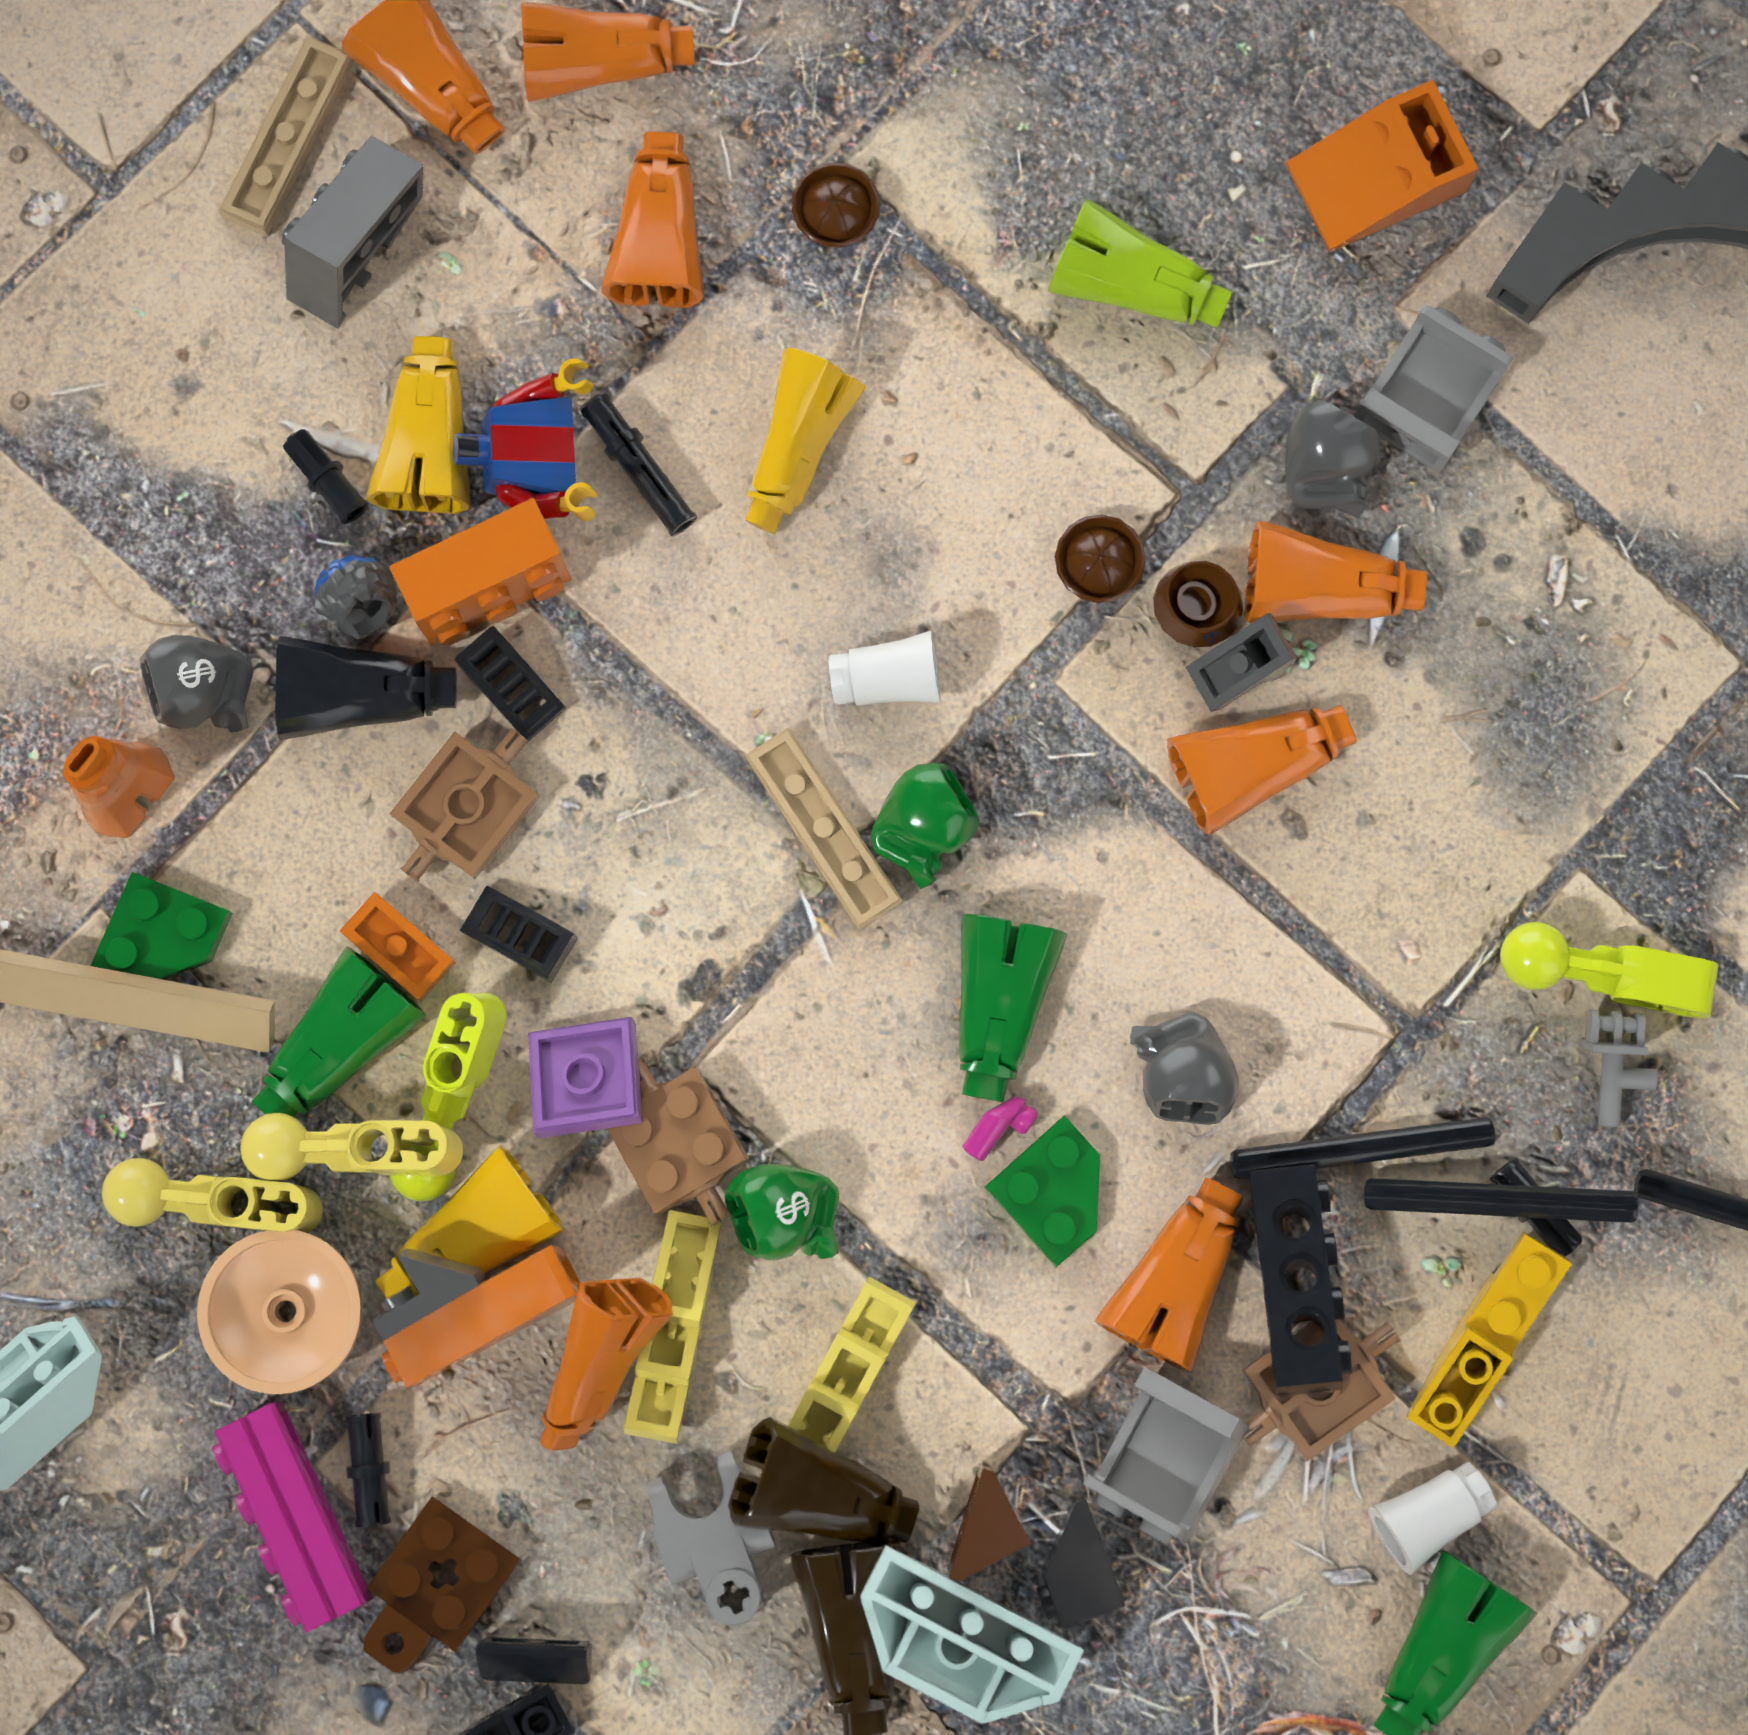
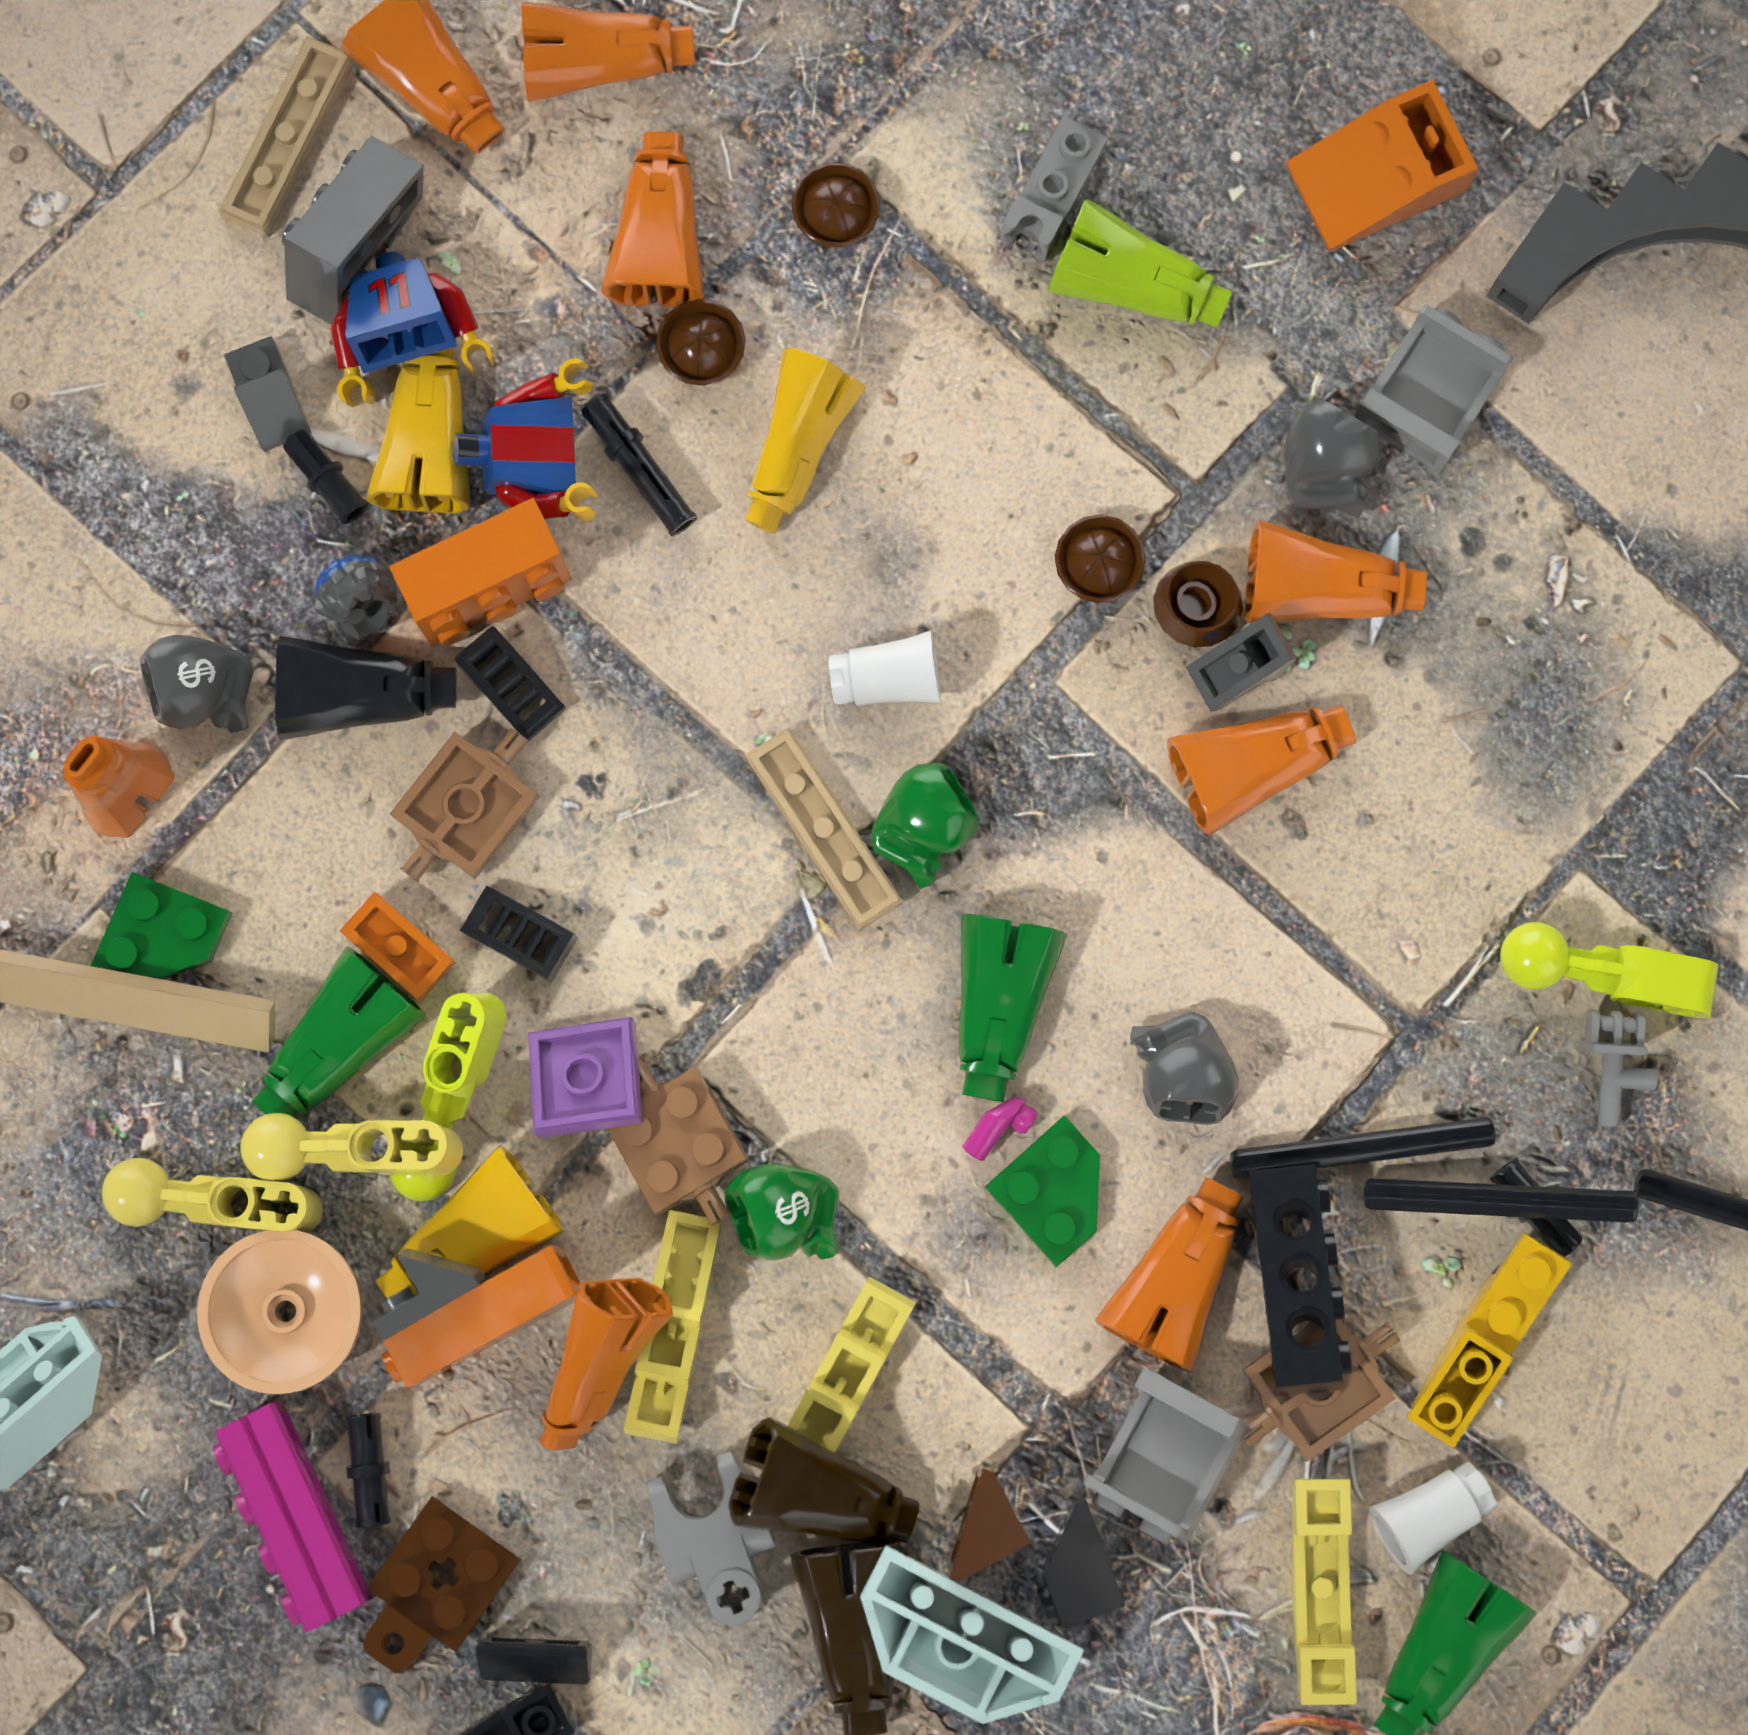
(266, 392): none -> dark grey slope
(399, 317): none -> blue torso
(700, 342): none -> reddish brown hat
(1054, 186): none -> light grey plate
(1323, 1591): none -> light yellow slope

